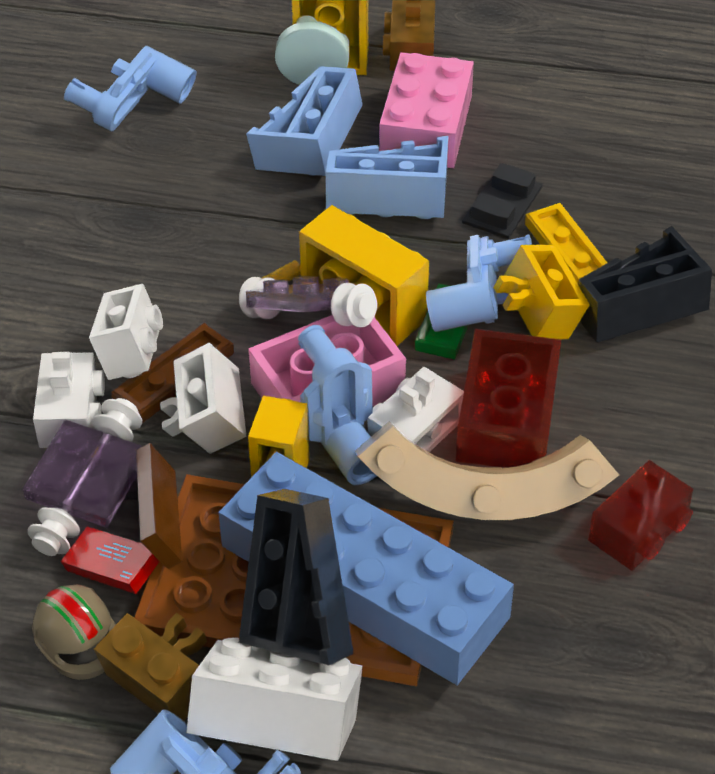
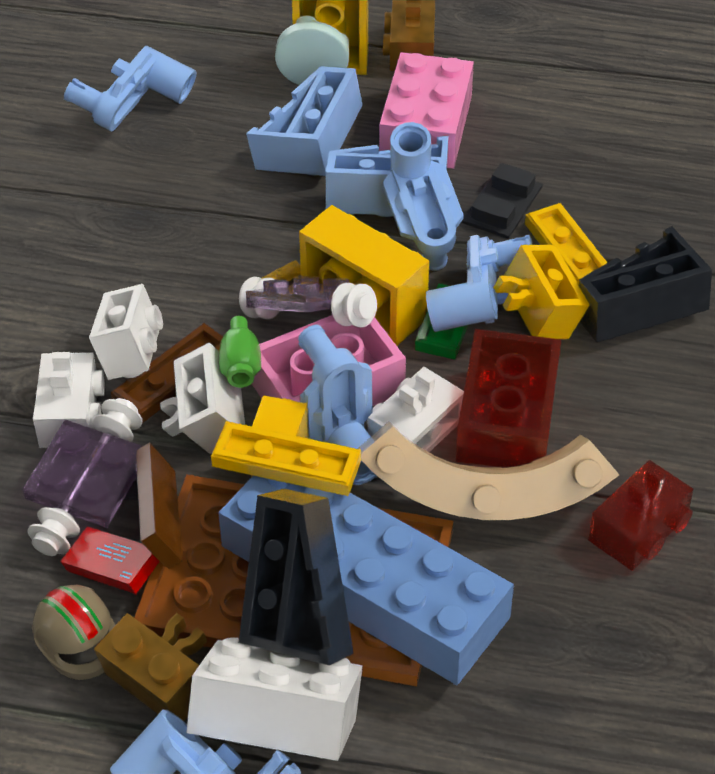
(239, 354): none -> bright green plant
(286, 458): none -> yellow tile
(422, 194): none -> light blue piece

